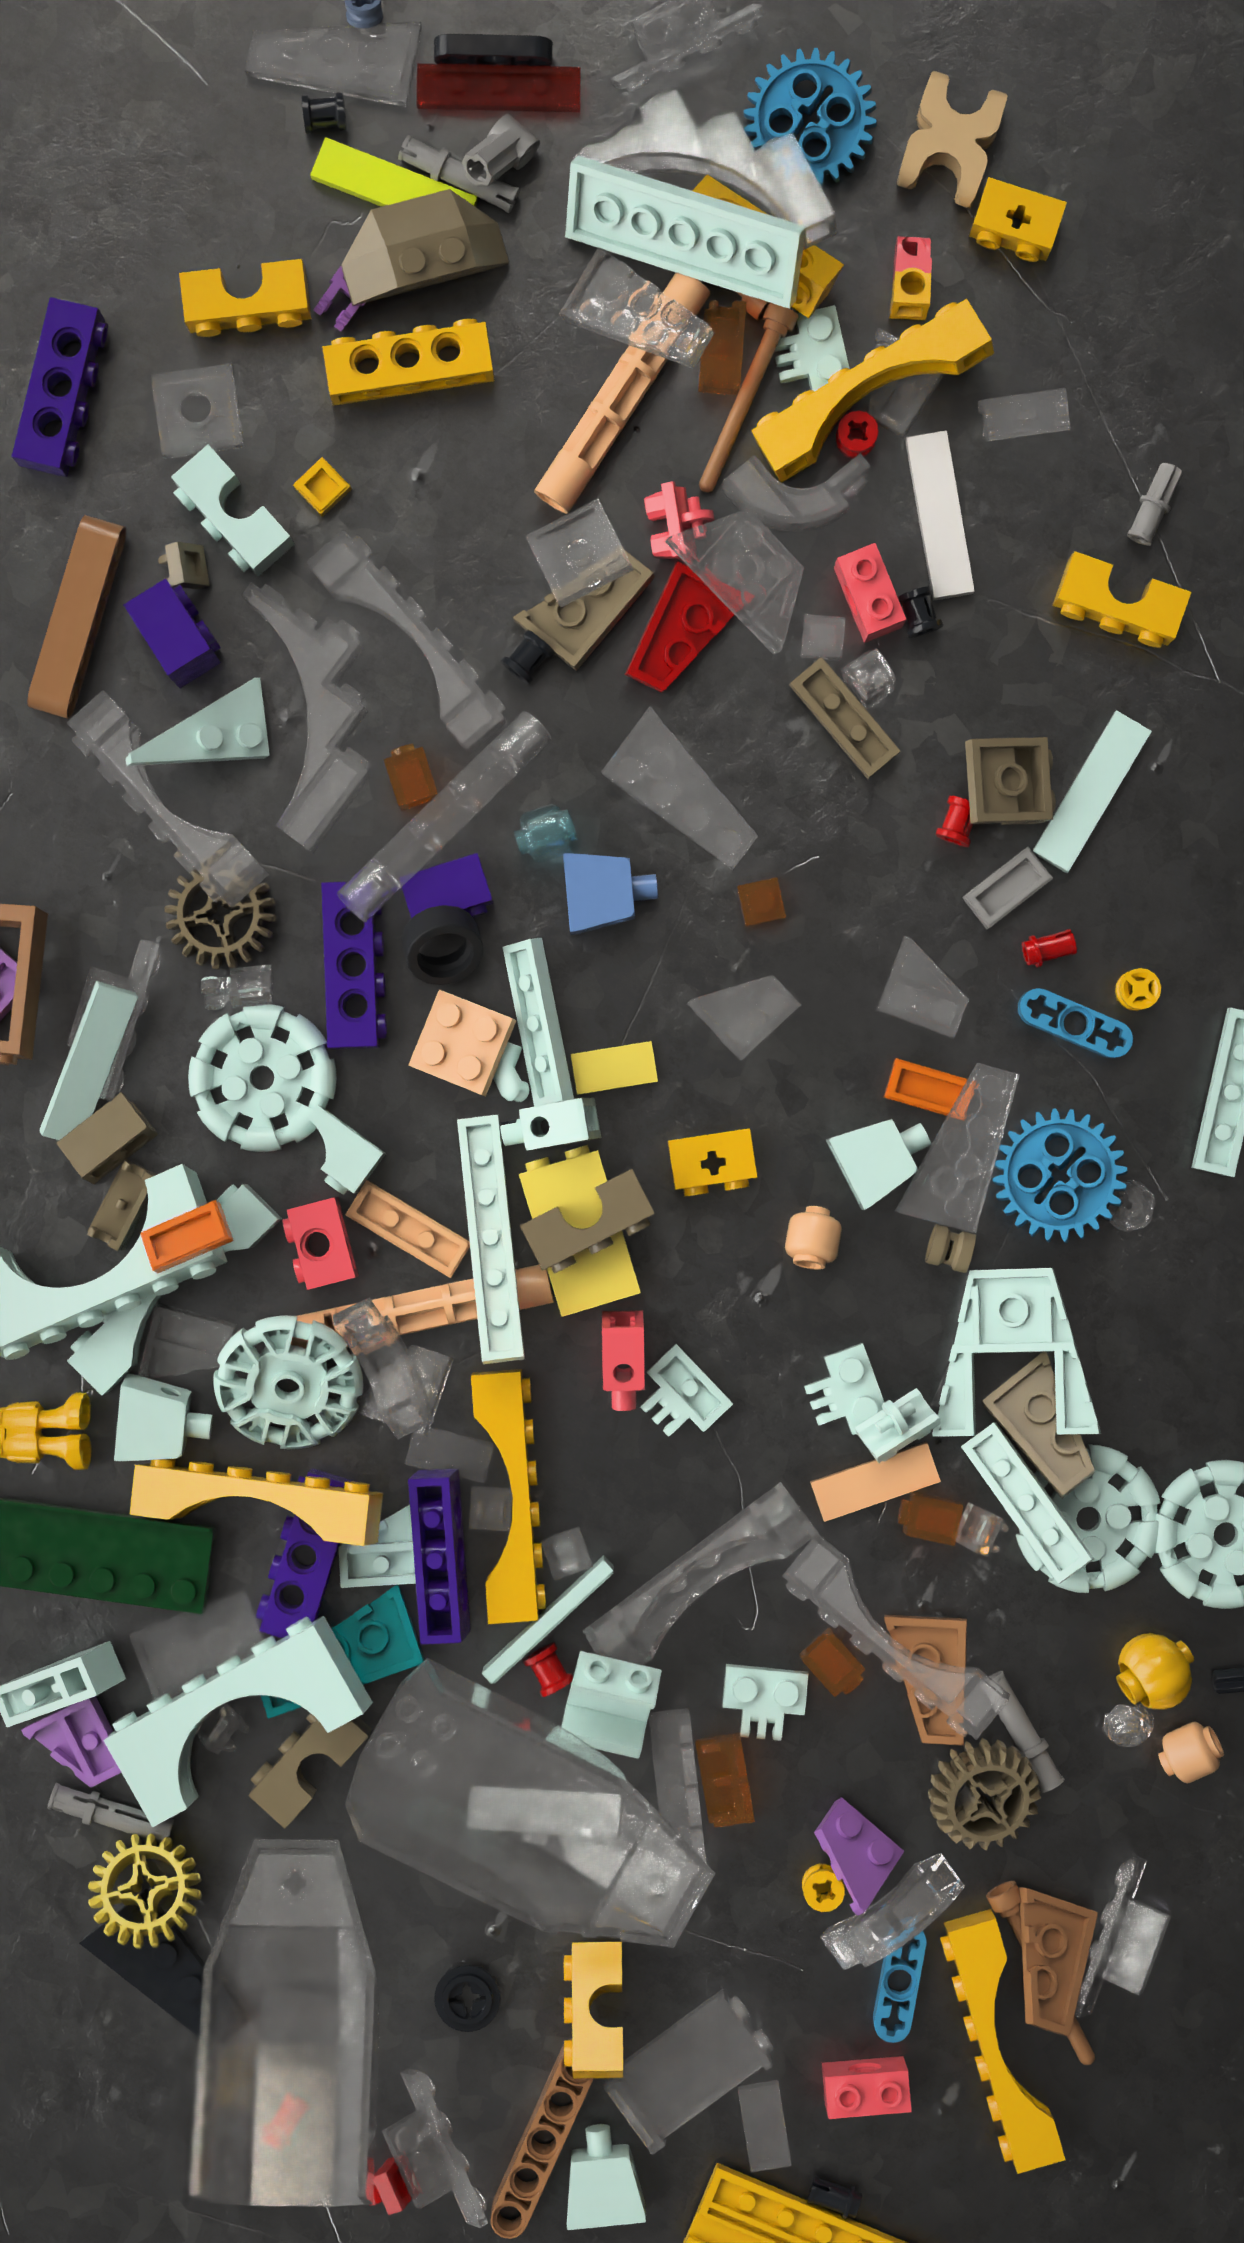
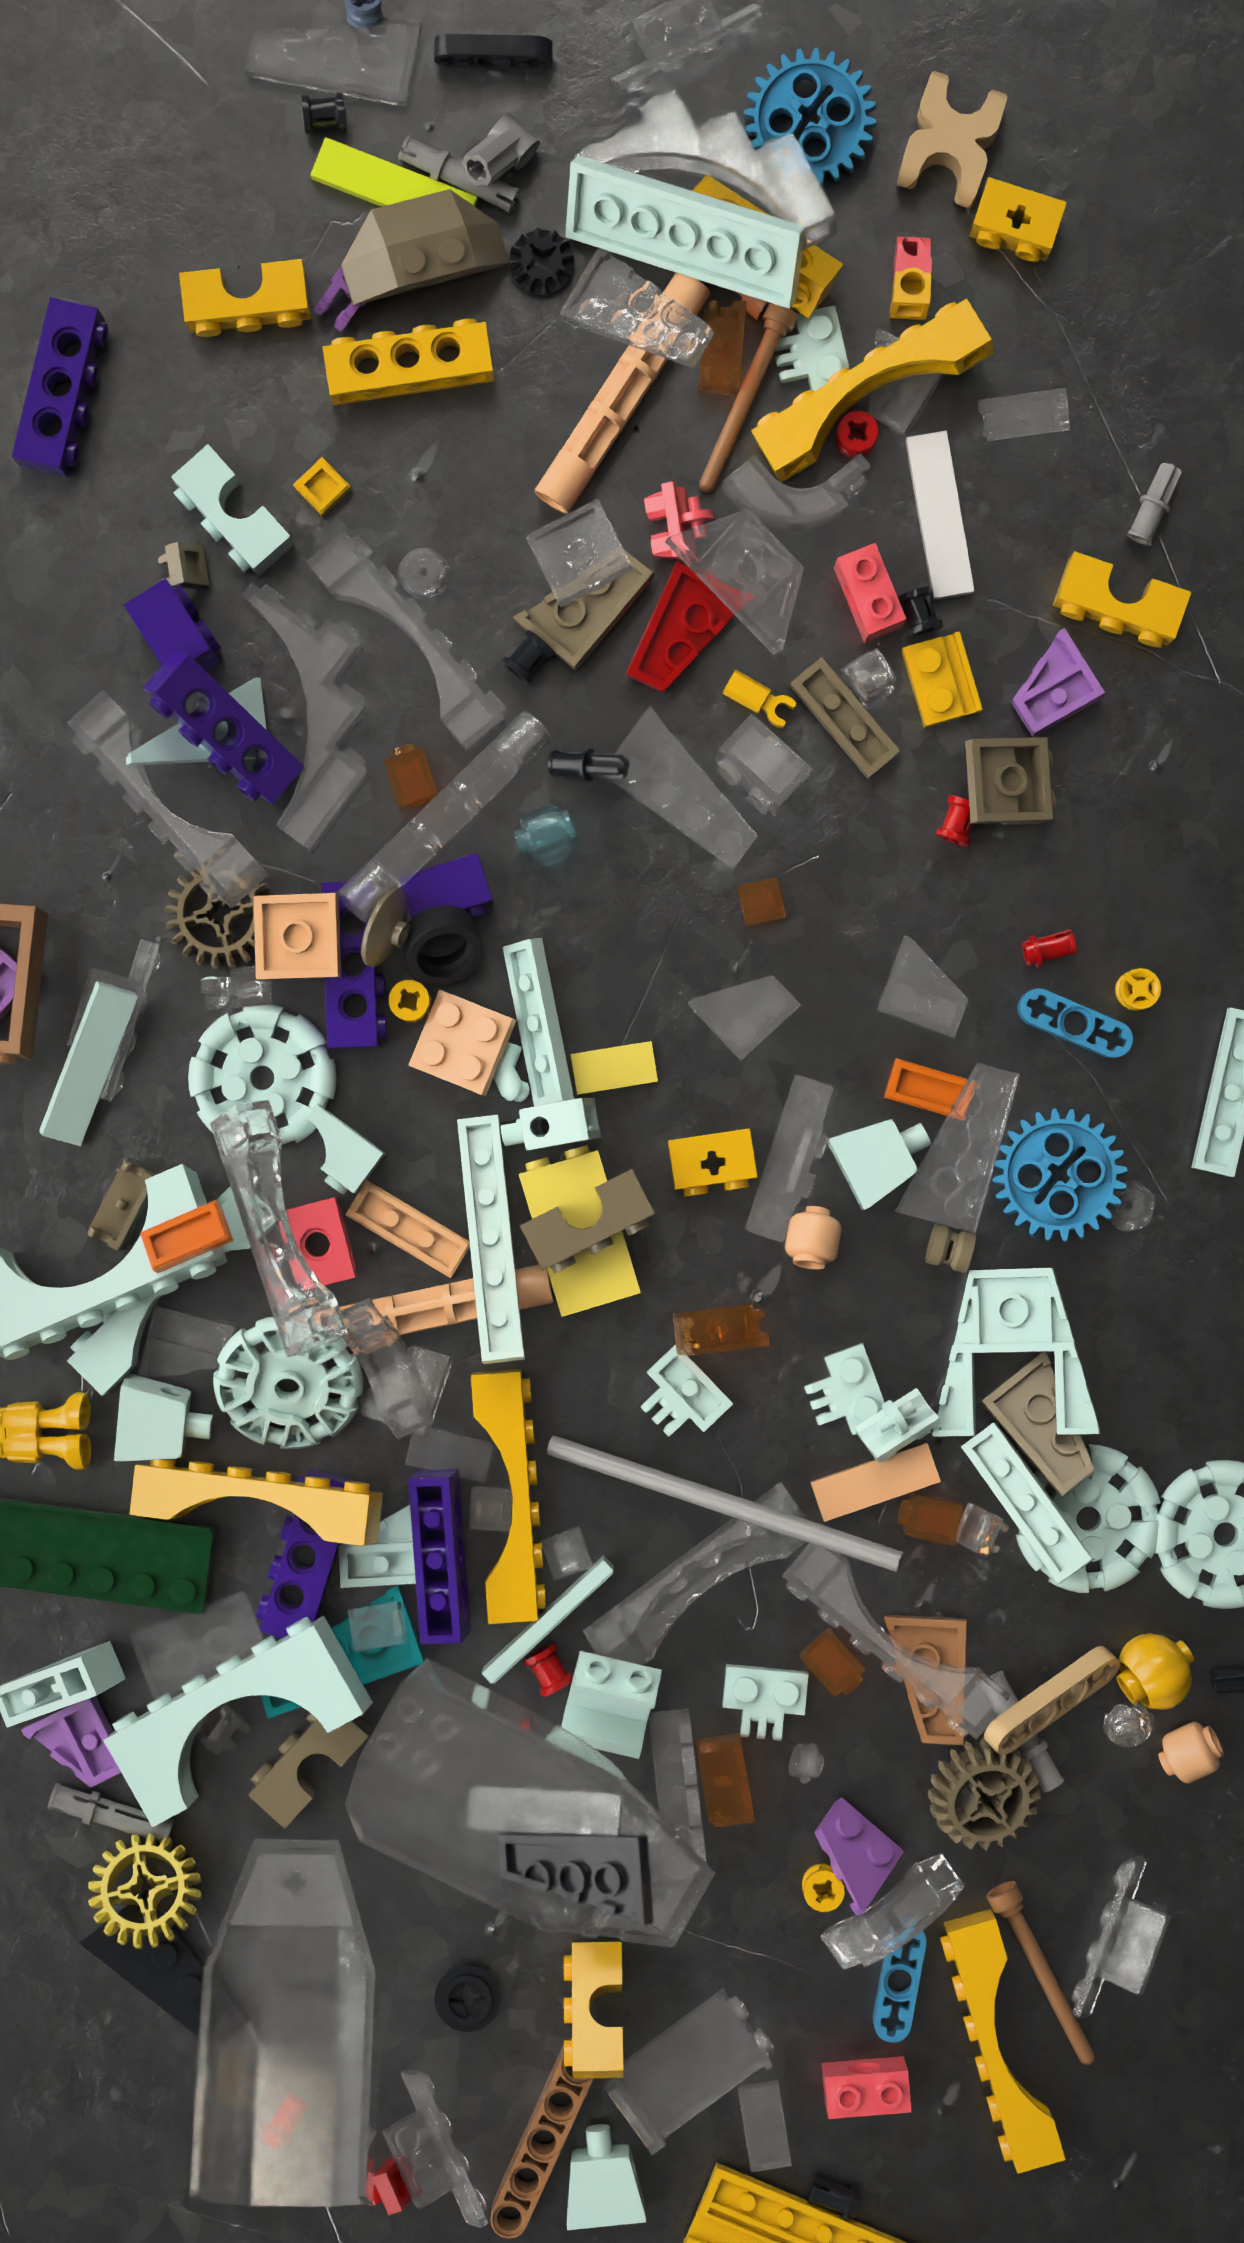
(76, 616): medium nougat beam -> none
(106, 1138): dark tan hinge -> none
(222, 426): clear piece -> none
(274, 763): none -> dark purple brick
(297, 936): none -> light nougat plate
(300, 1303): none -> clear arch
(378, 1626): none -> clear panel
(386, 928): none -> dark tan dish
(413, 1006): none -> yellow wheel
(423, 586): none -> clear plate
(498, 87): clear red tile -> none
(537, 279): none -> black gear
(585, 1868): none -> black wing
(587, 765): none -> black axle
(603, 891): medium blue torso -> none
(623, 1345): coral torso -> none
(719, 1330): none -> clear orange hinge
(726, 1503): none -> light grey piece
(757, 697): none -> yellow bar
(762, 766): none -> clear brick
(790, 1158): none -> clear bracket
(806, 1762): none -> clear plate
(822, 637): clear plate -> none
(941, 679): none -> yellow plate
(1007, 888): light grey tile -> none
(1051, 1700): none -> tan beam
(1054, 1958): medium nougat wing -> none
(1057, 687): none -> medium lavender wing
(1091, 791): light aqua tile -> none

